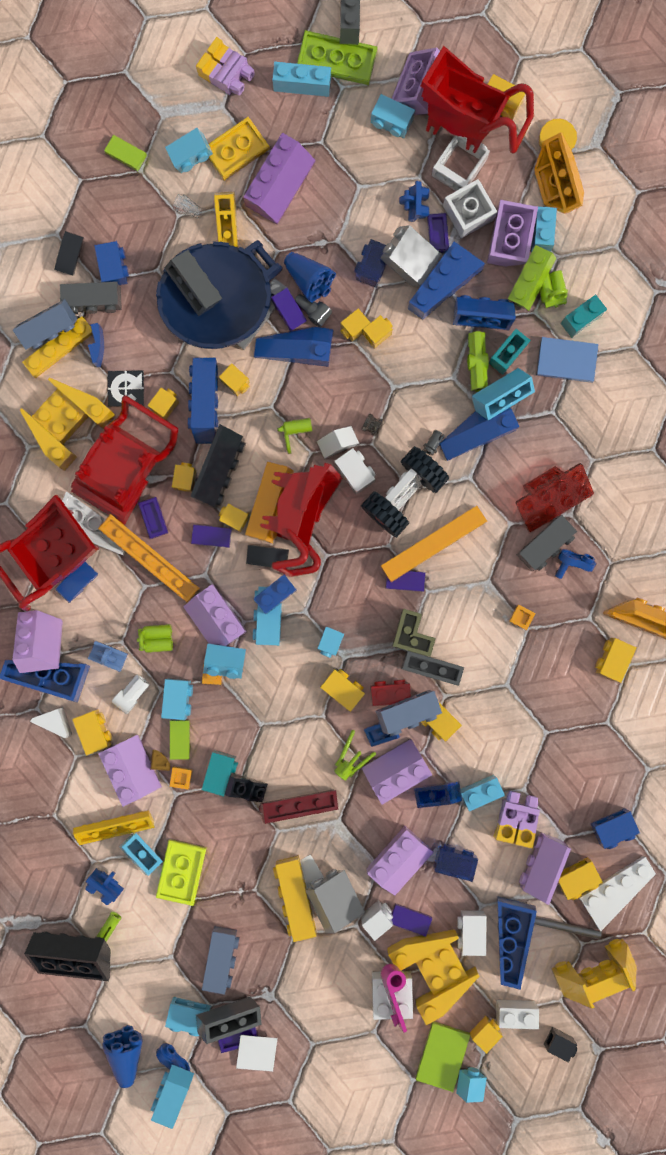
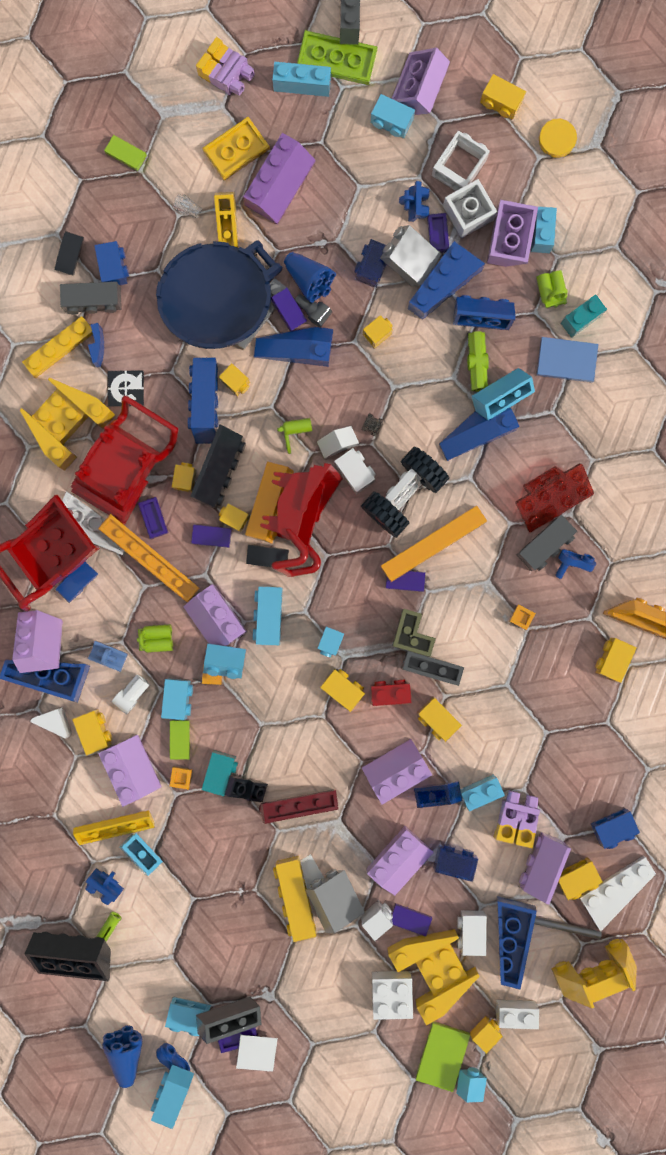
(45, 325): sand blue brick -> none
(159, 761): pearl gold tile -> none
(164, 403): yellow brick -> none
(181, 872): neon yellow tile -> none
(189, 150): medium azure brick -> none
(193, 282): dark grey brick -> none
(220, 960): sand blue brick -> none
(275, 594): blue brick -> none
(346, 768): lime plant -> none
(353, 325): yellow brick -> none
(376, 736): blue slope -> none
(394, 981): dark pink door -> none
(408, 712): sand blue brick -> none
(433, 443): dark grey pin -> none
(468, 105): red piece -> none
(509, 351): teal brick -> none
(532, 277): lime brick -> none
(559, 175): light orange wedge -> none
(560, 1044): black brick -> none

